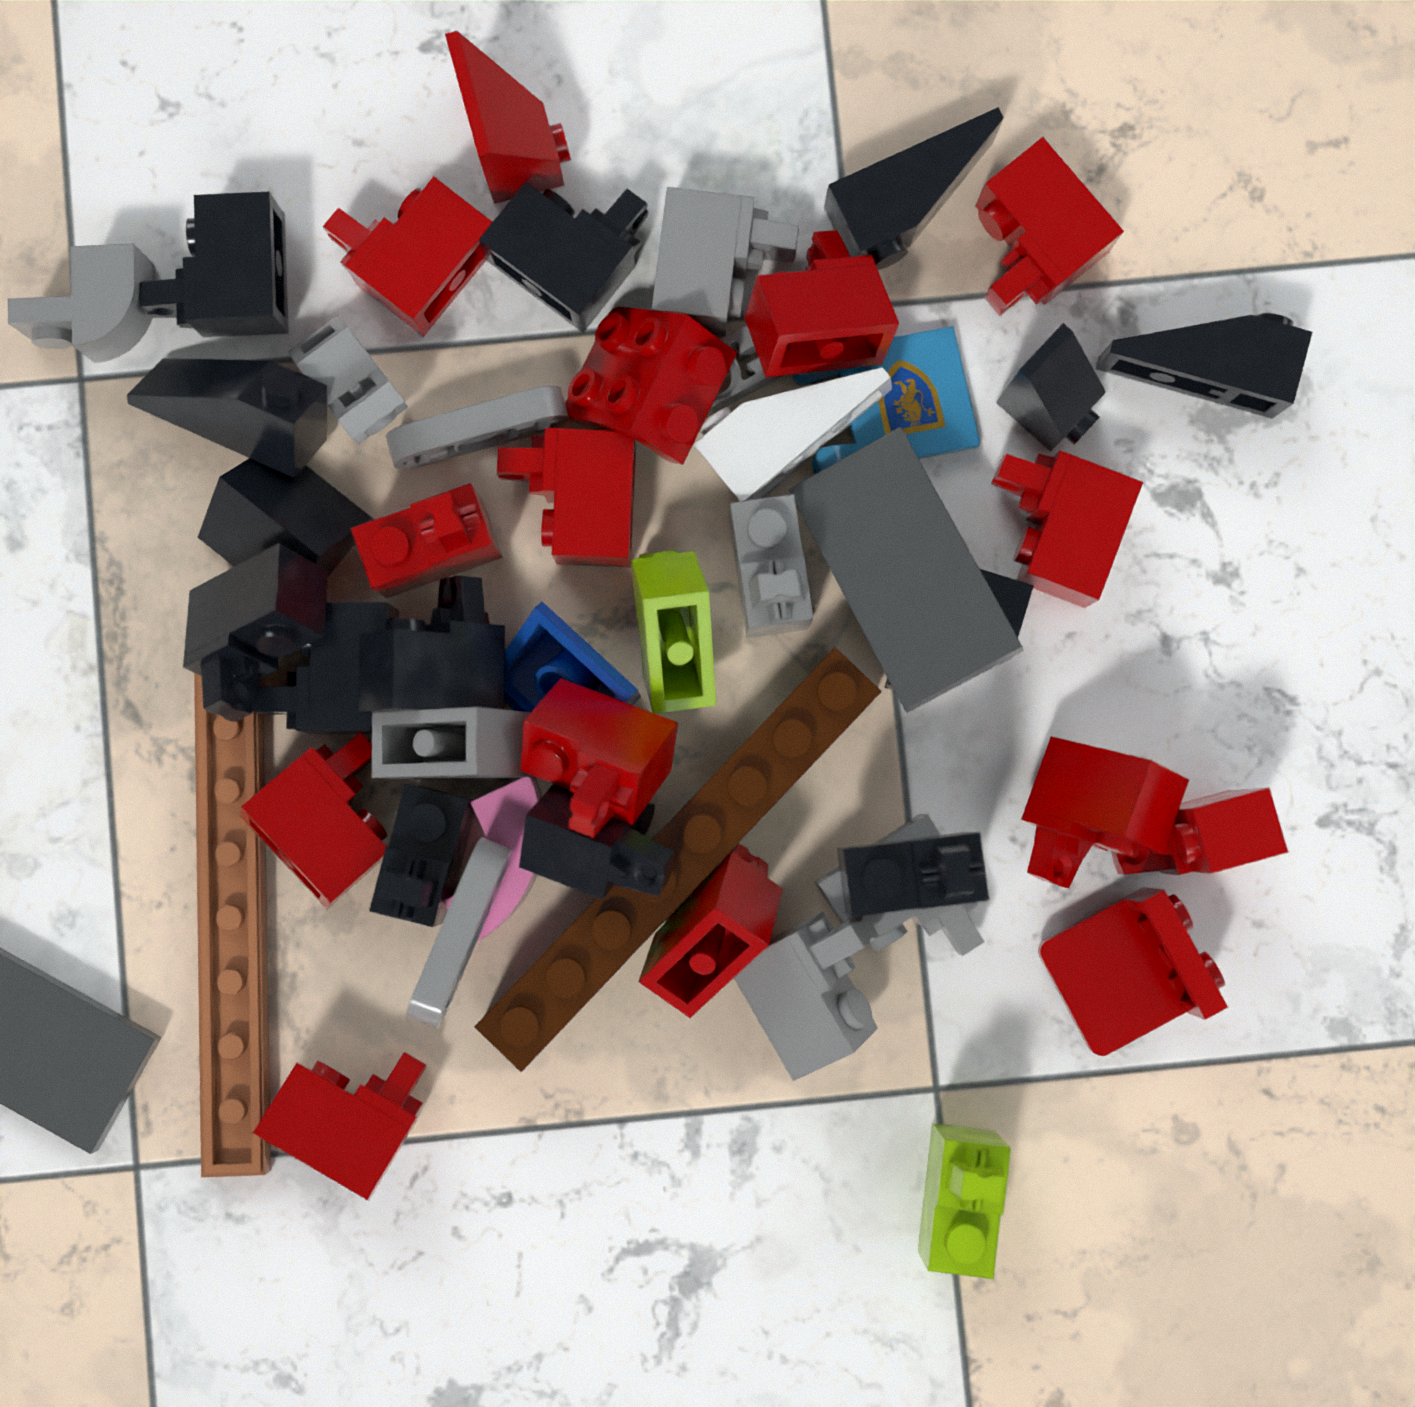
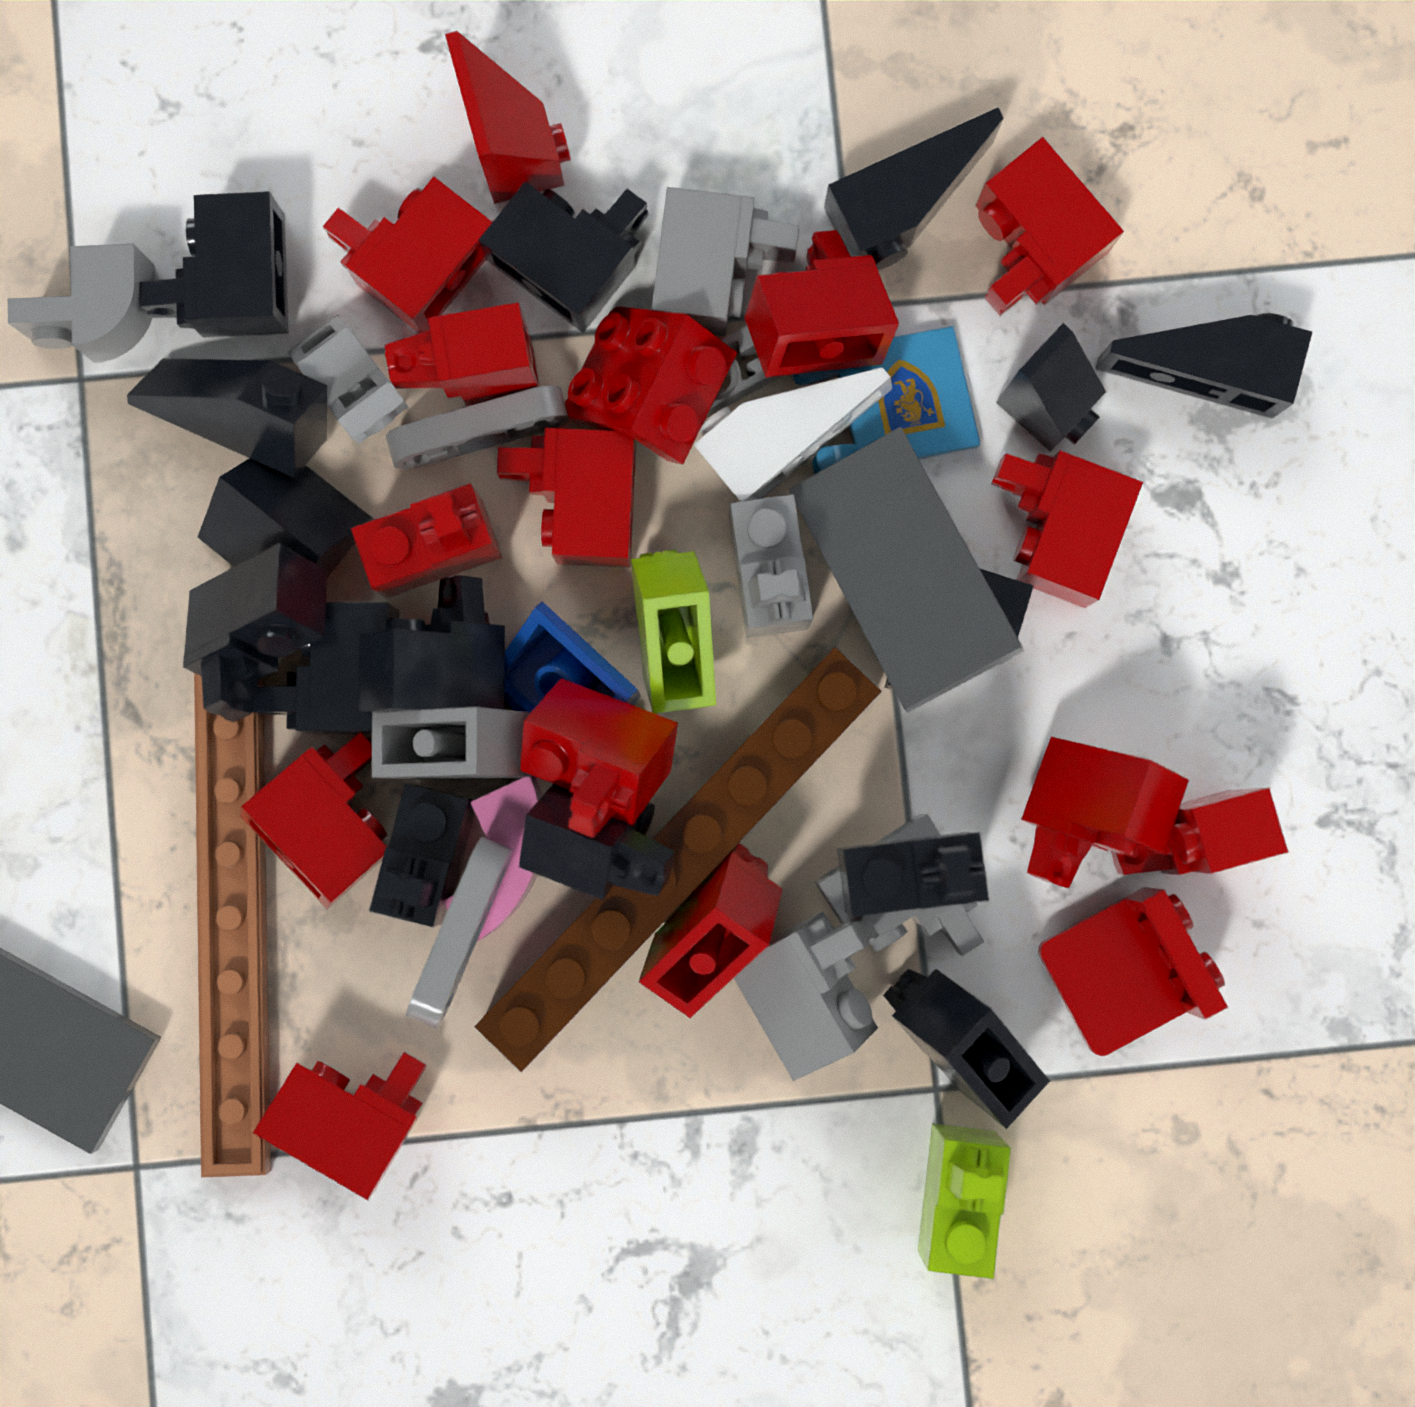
(467, 355): none -> red hinge
(967, 1043): none -> black hinge

